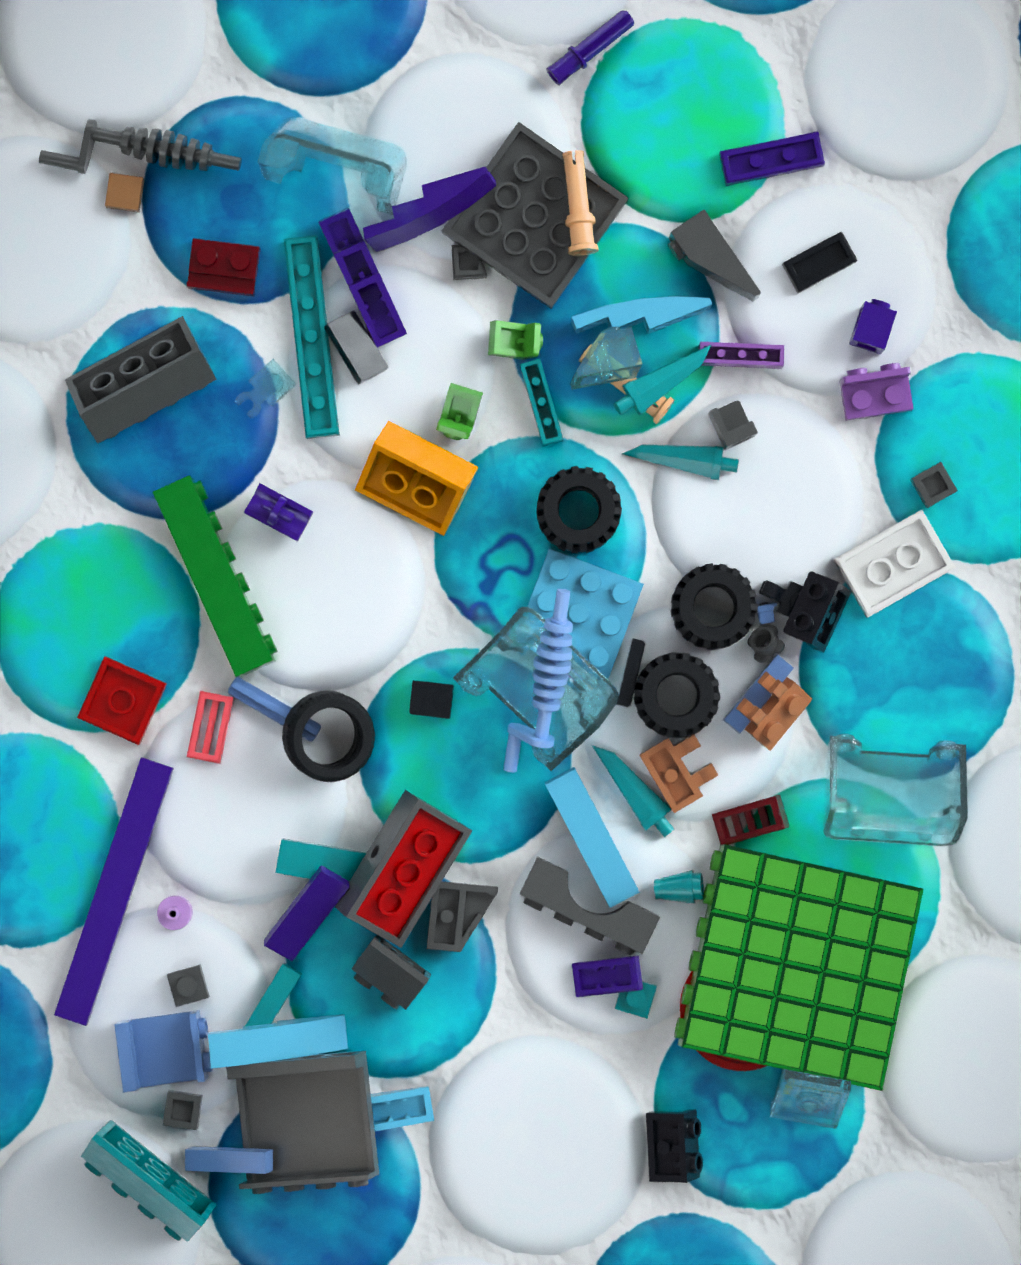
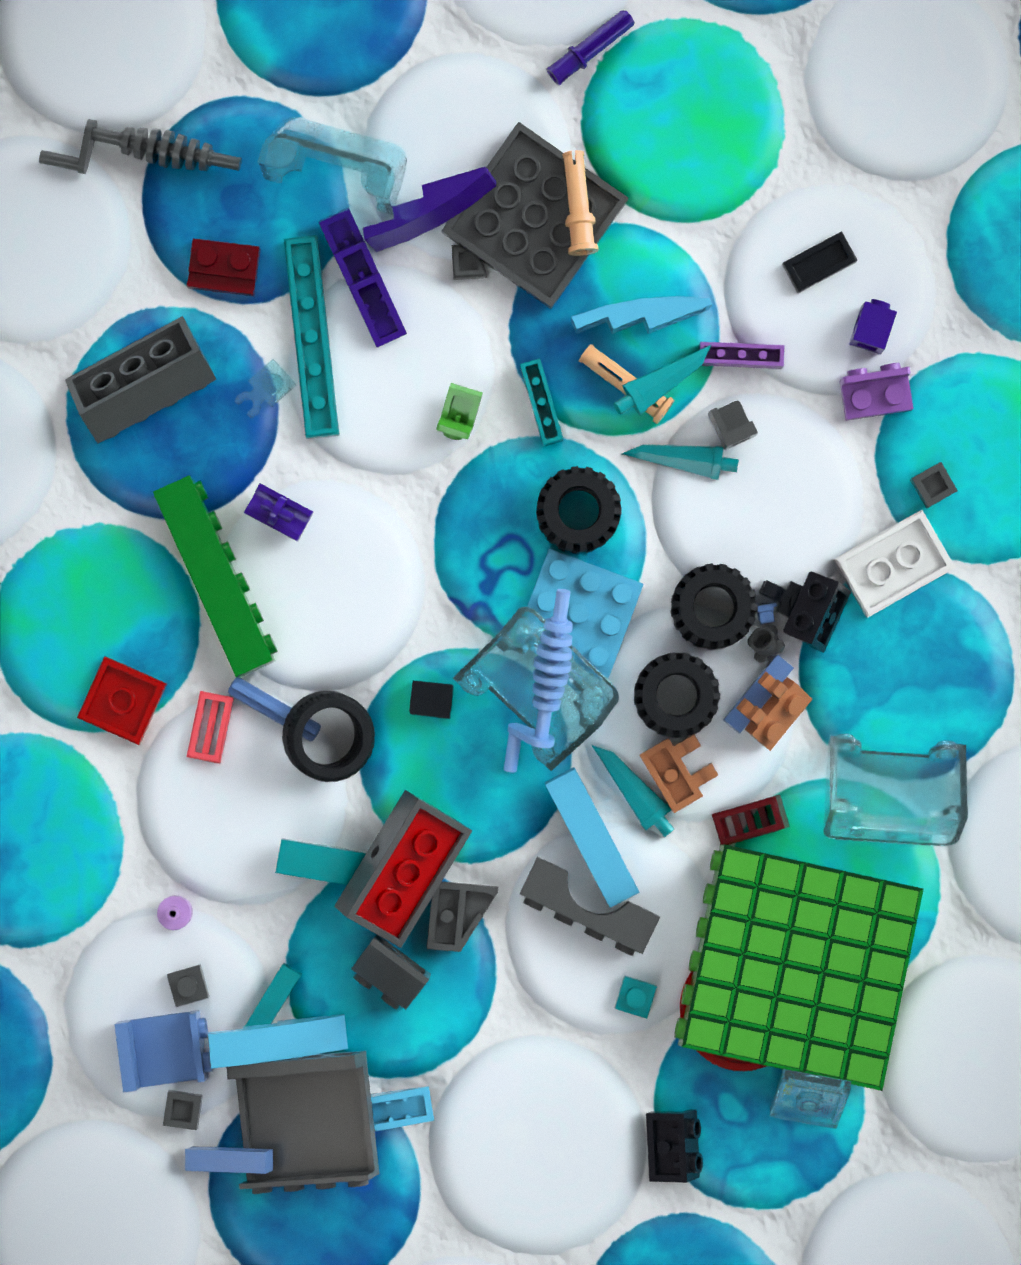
(114, 891): dark purple tile -> none
(124, 192): medium nougat tile -> none
(148, 1181): teal slope -> none
(306, 913): dark purple tile -> none
(356, 347): tile -> none
(416, 478): light orange slope -> none
(515, 340): bright green bracket -> none
(607, 976): dark purple plate -> none
(609, 359): clear light blue slope -> none
(631, 672): black tile -> none
(680, 887): teal cone -> none
(708, 252): dark grey slope -> none
(772, 158): dark purple tile -> none

